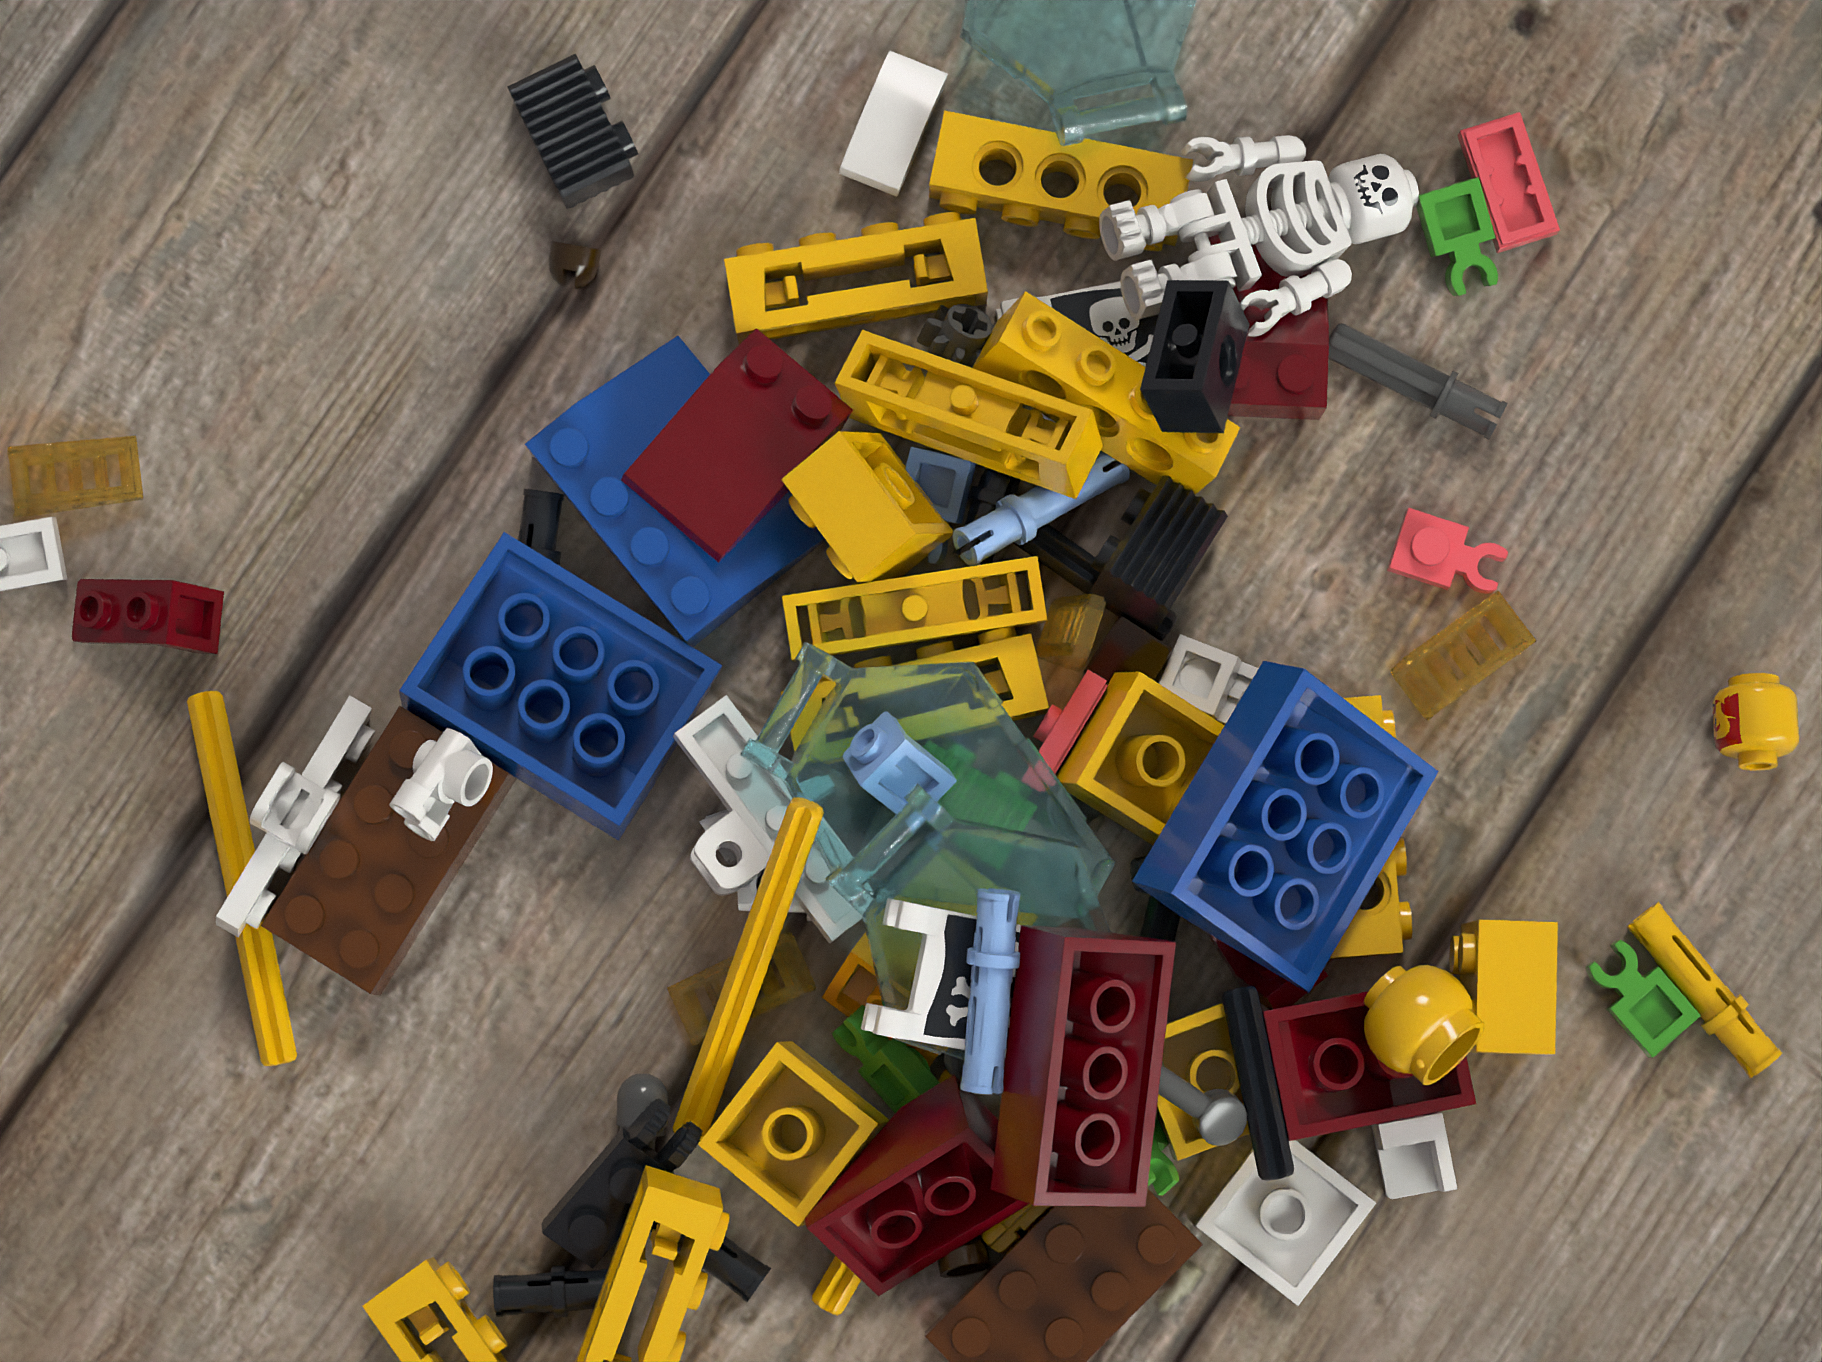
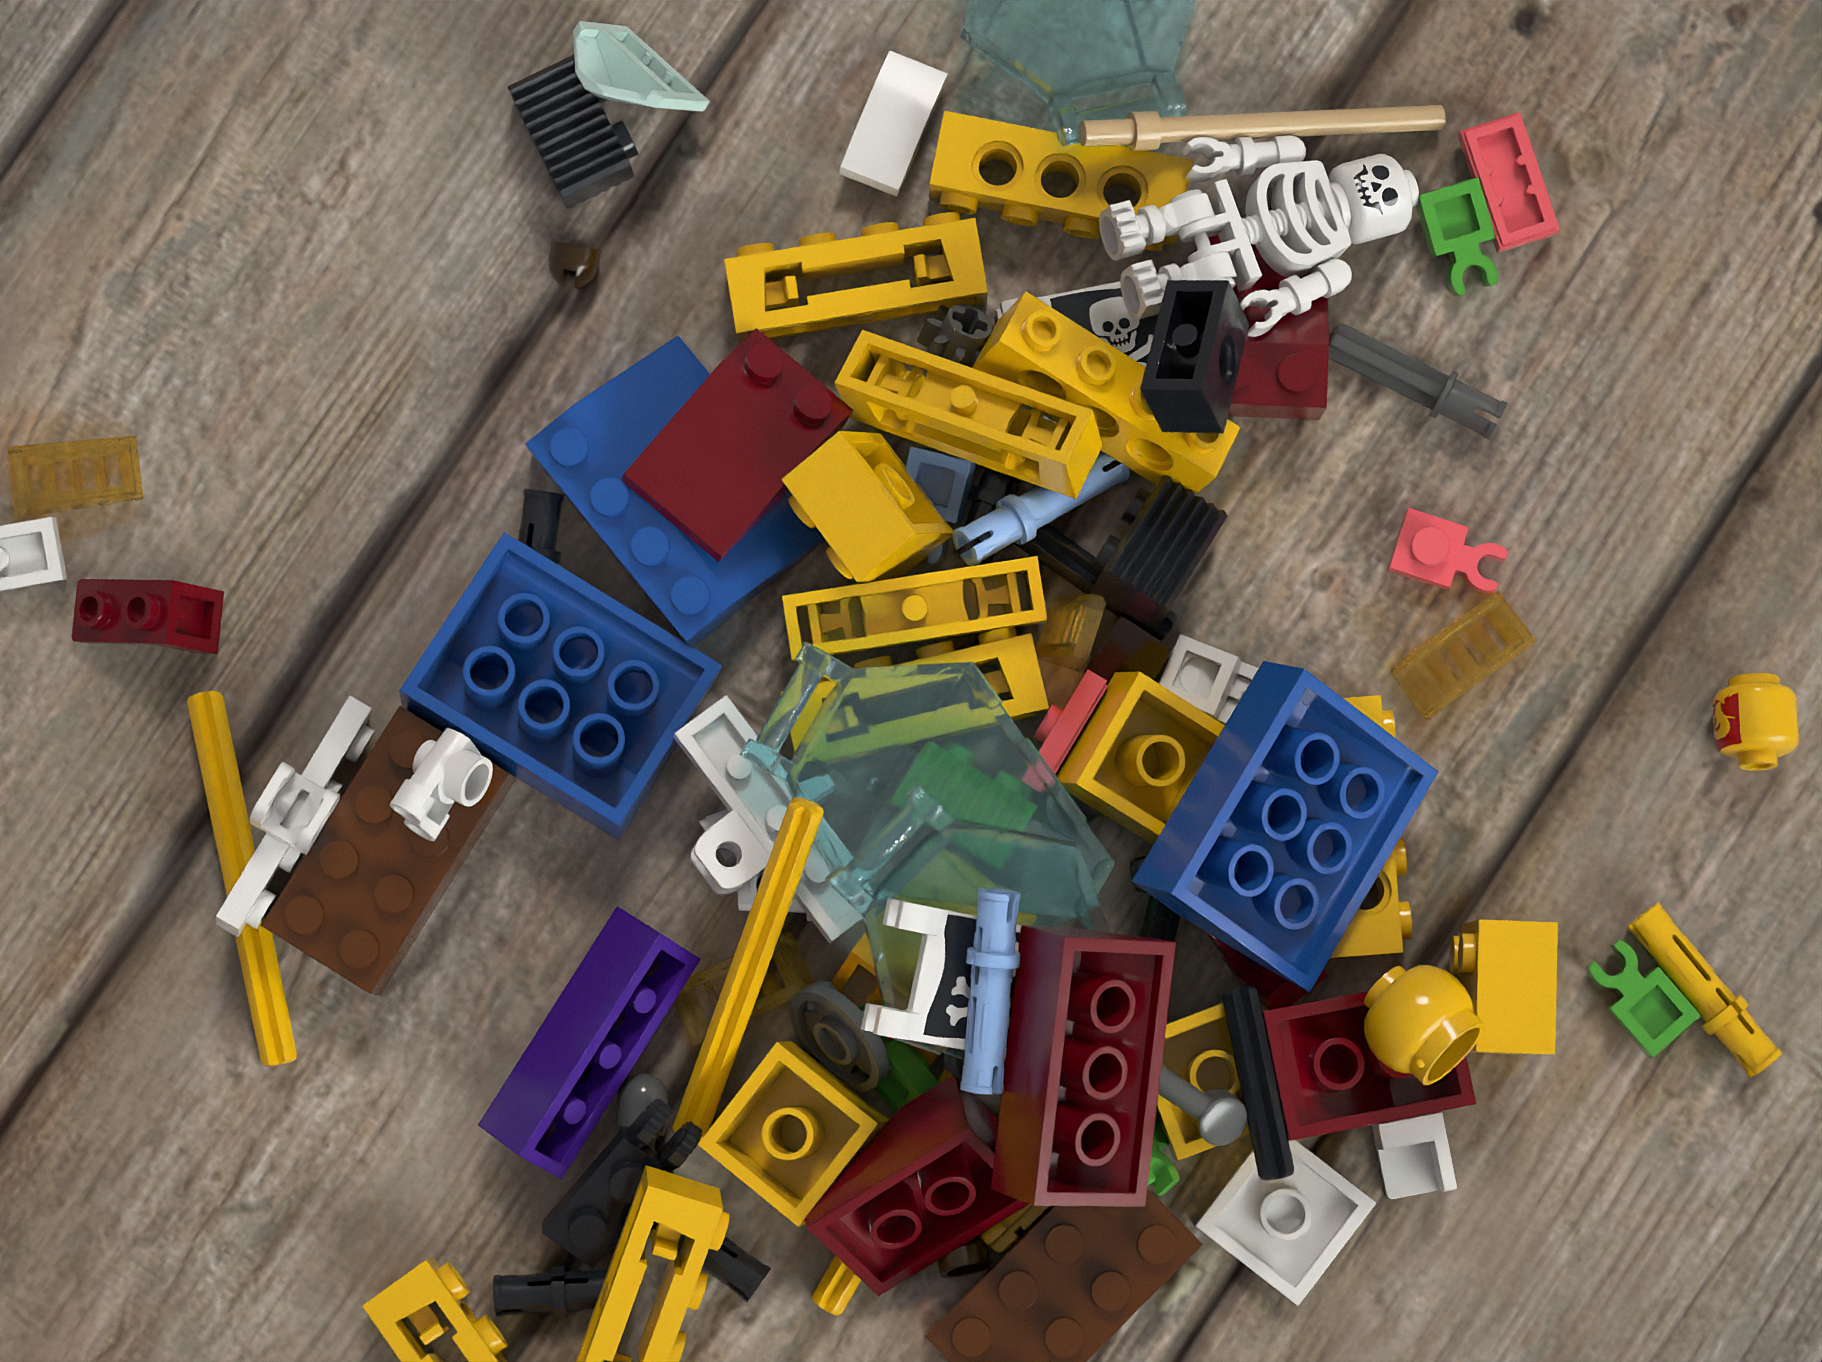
(588, 1043): none -> dark purple brick
(626, 70): none -> light aqua slope
(834, 1036): none -> dark grey wheel
(892, 763): light blue bracket -> none
(1147, 130): none -> tan bar

